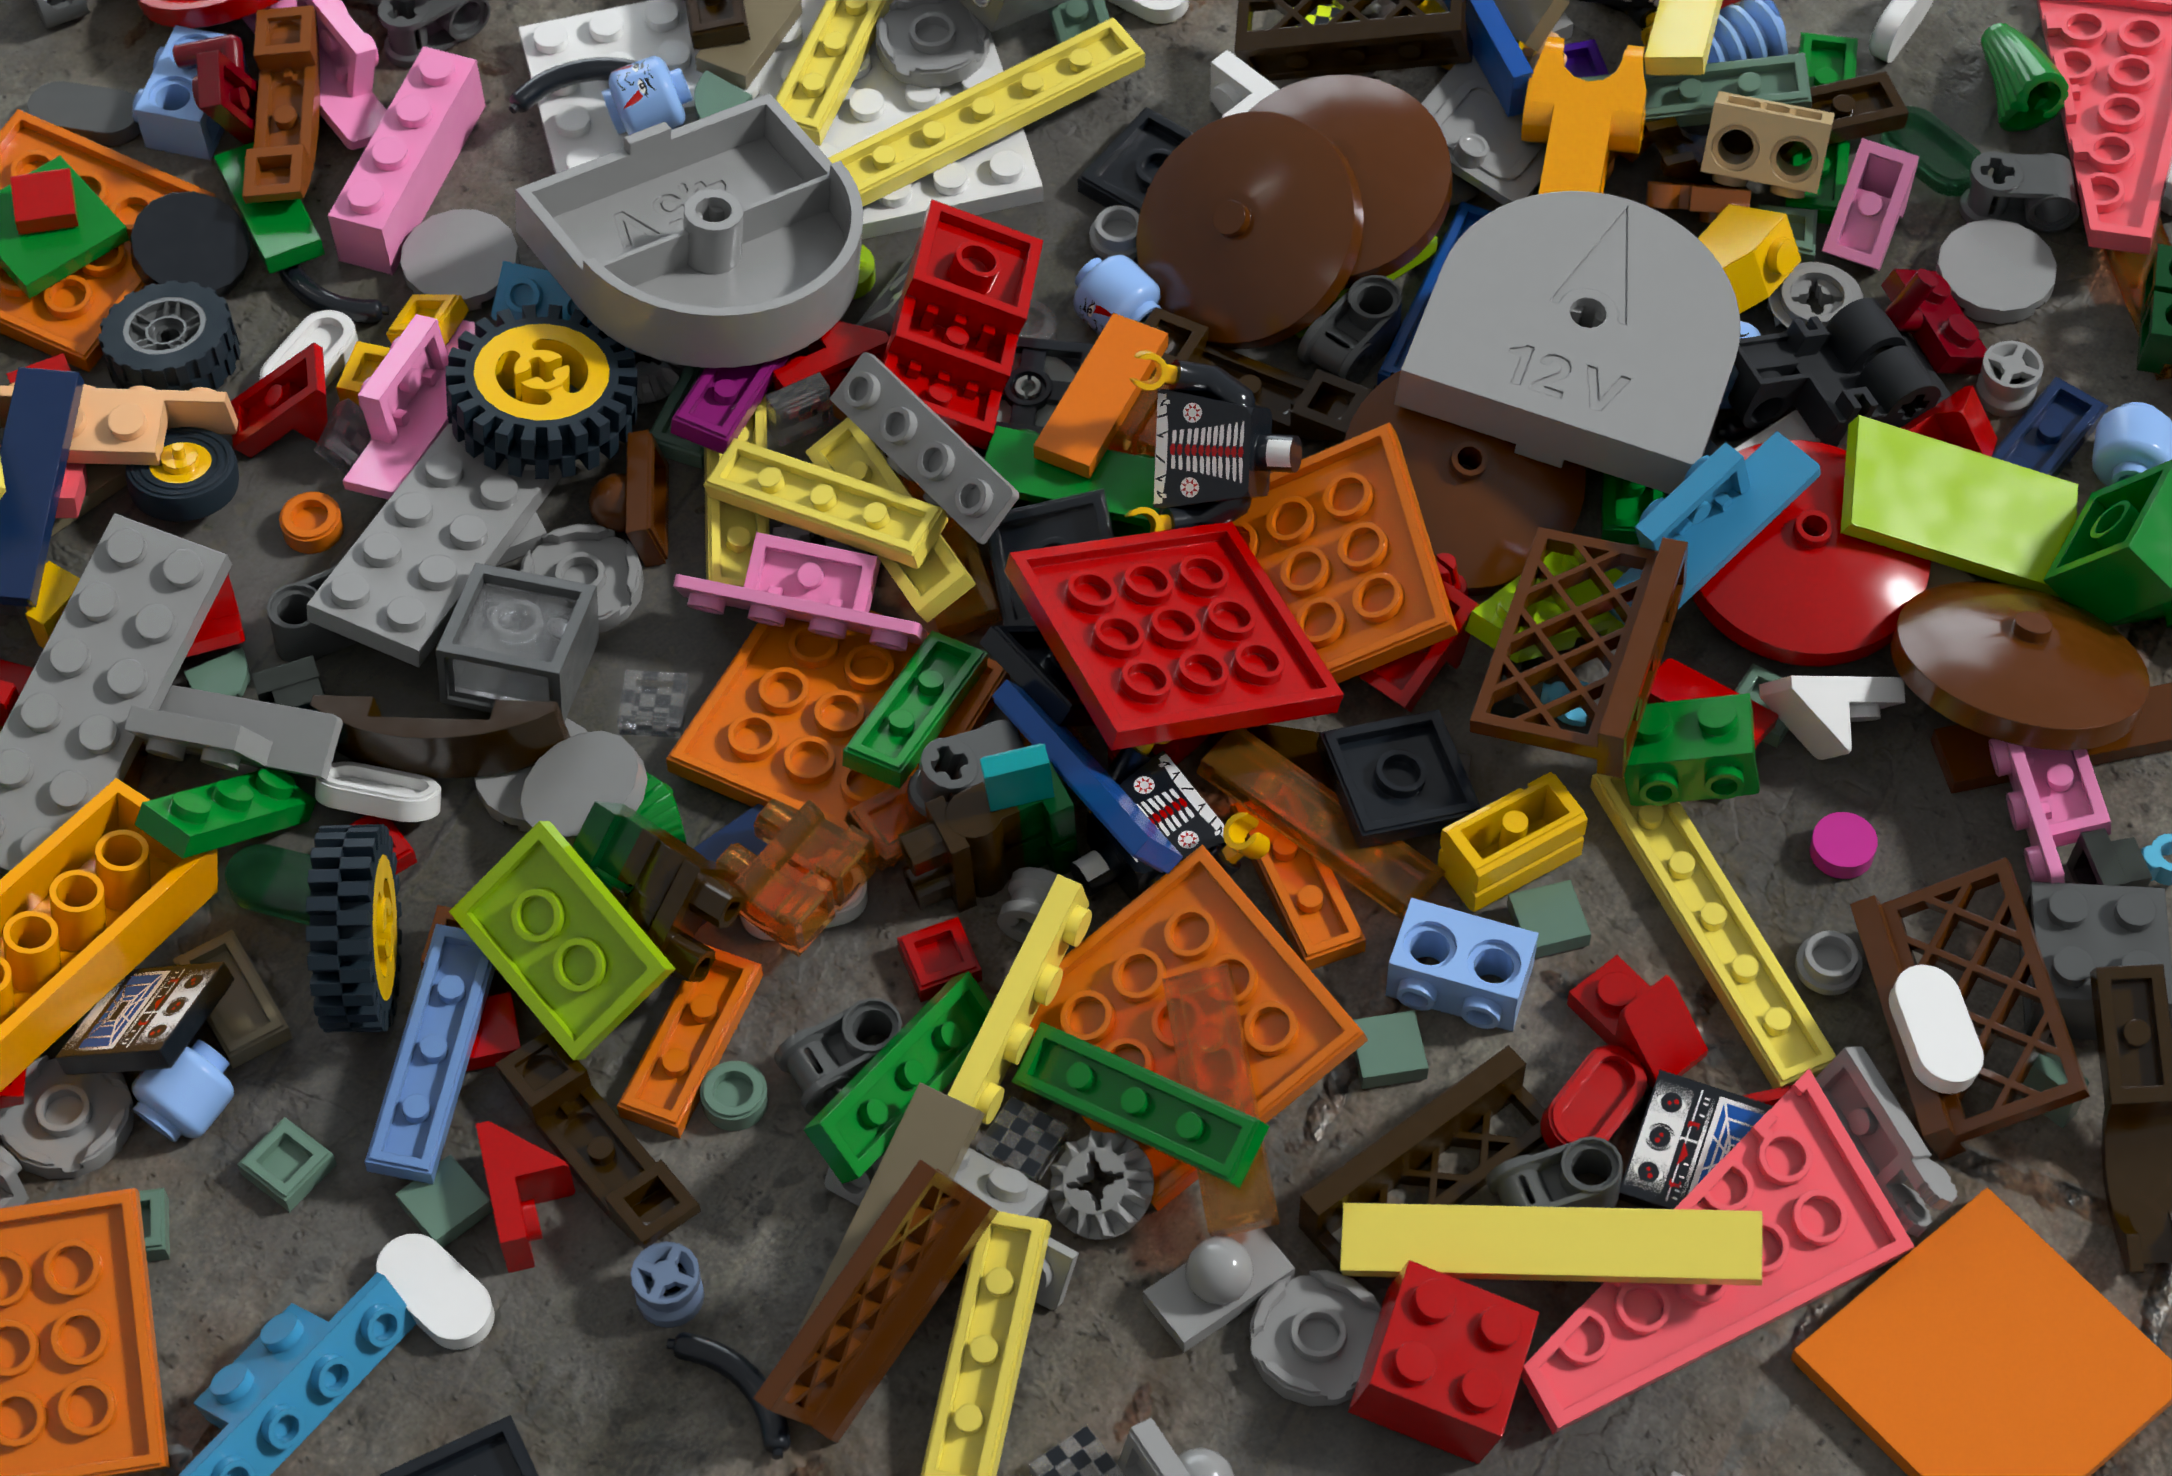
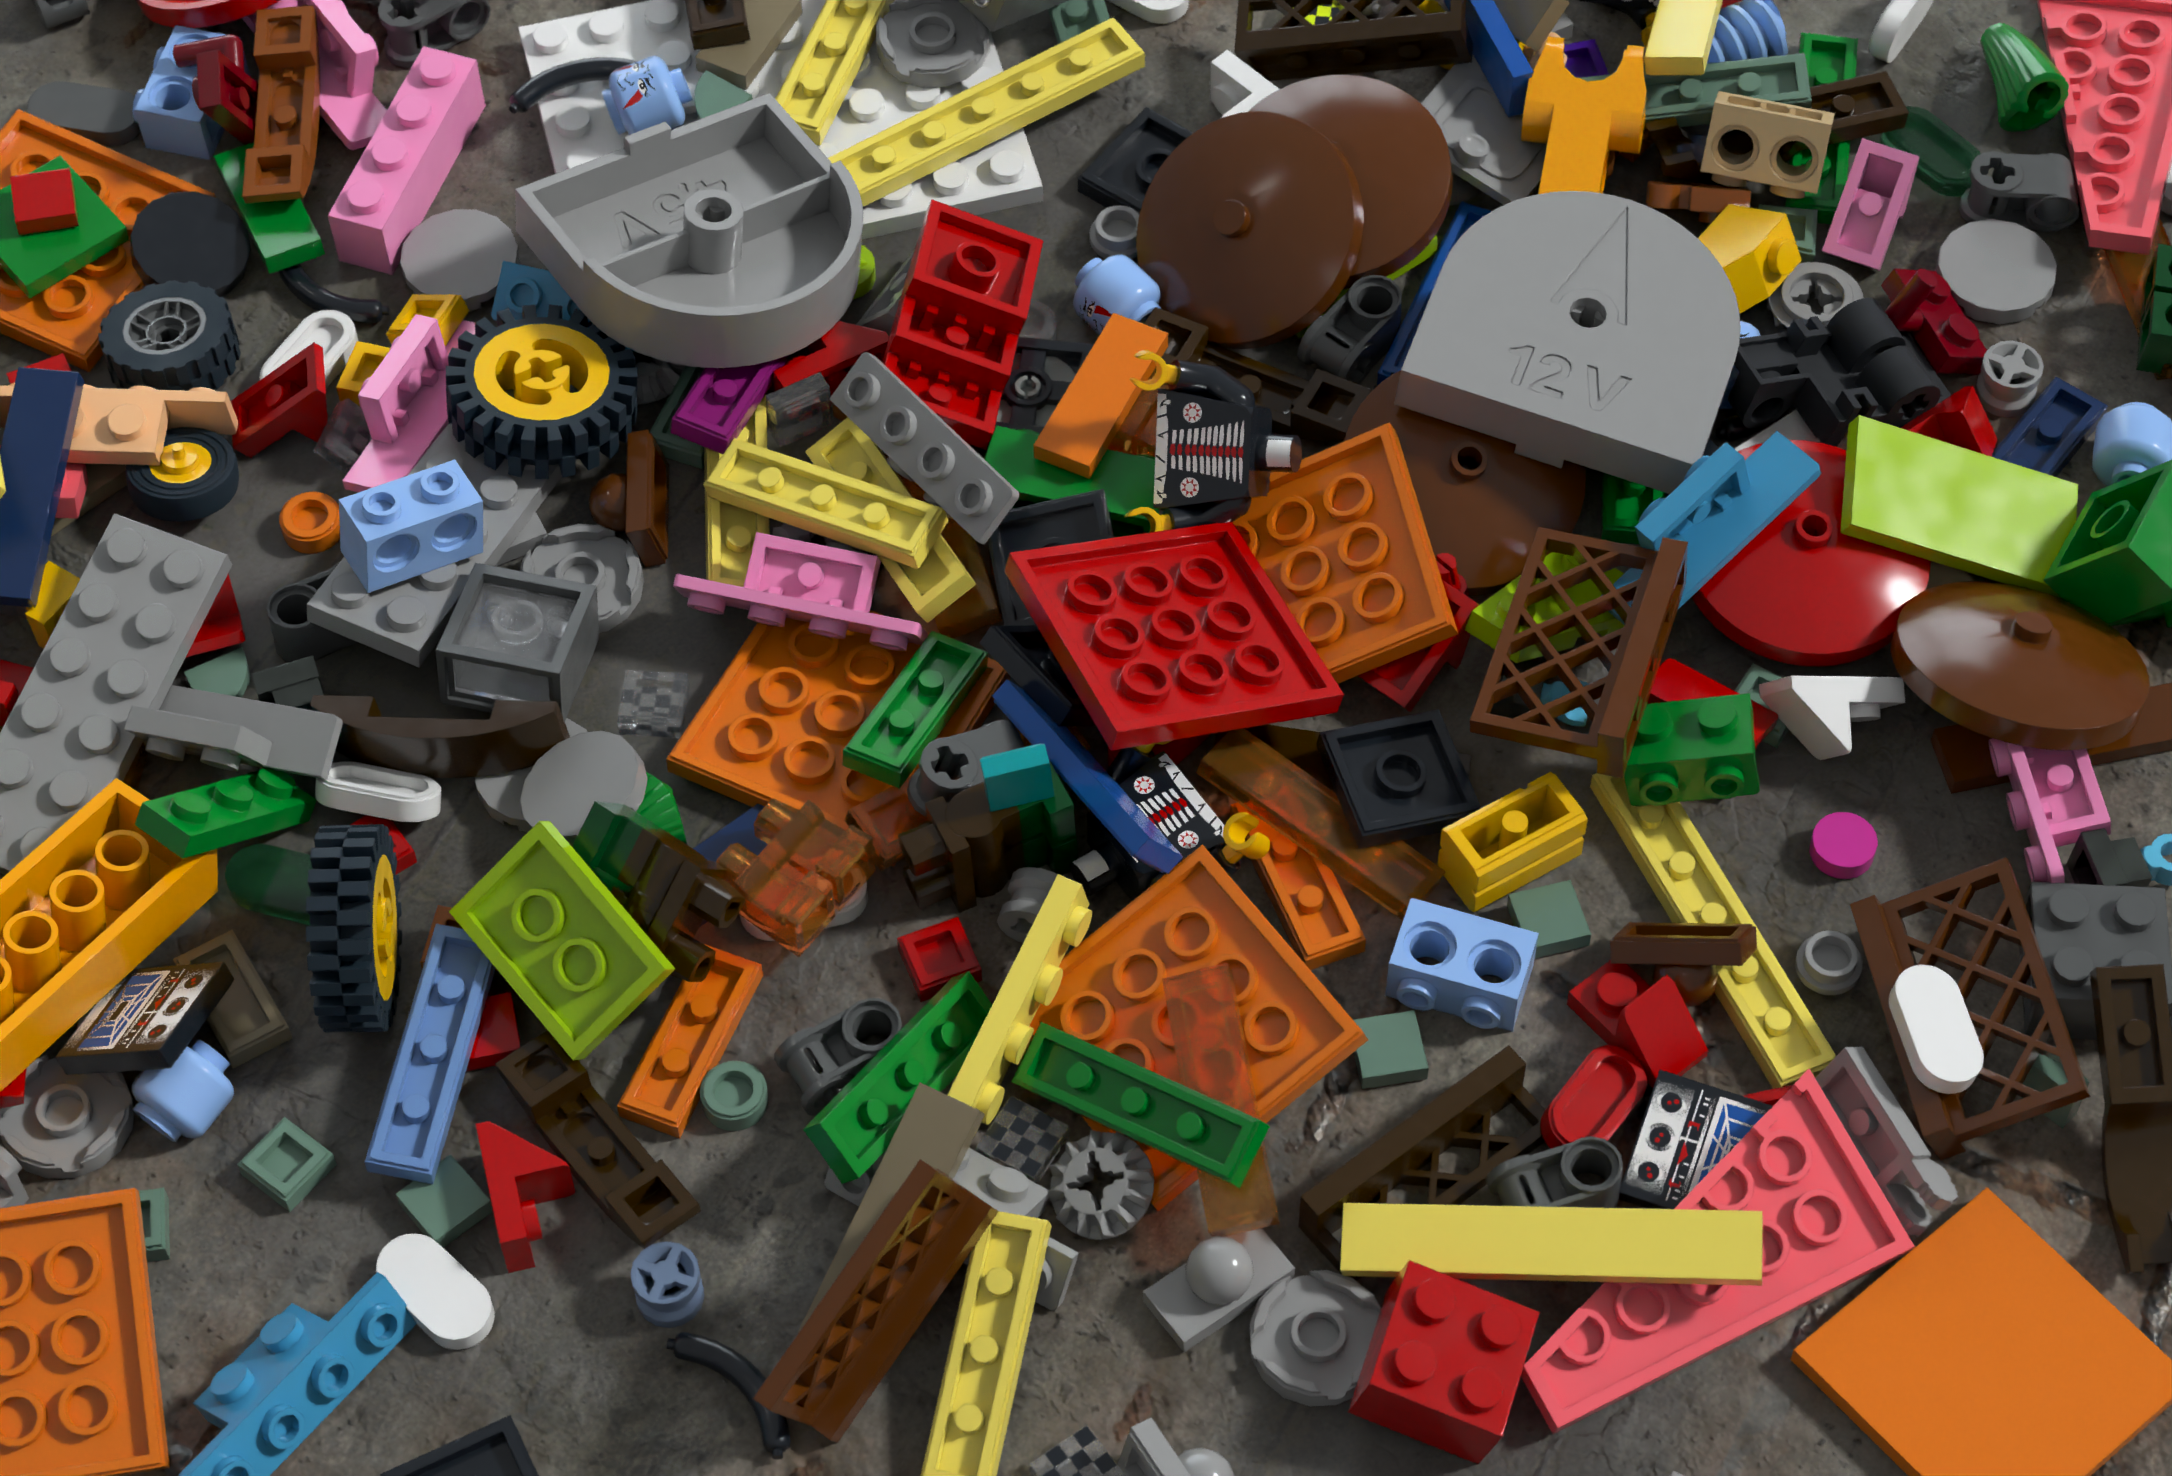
(411, 525): none -> light blue brick
(1685, 952): none -> reddish brown tile

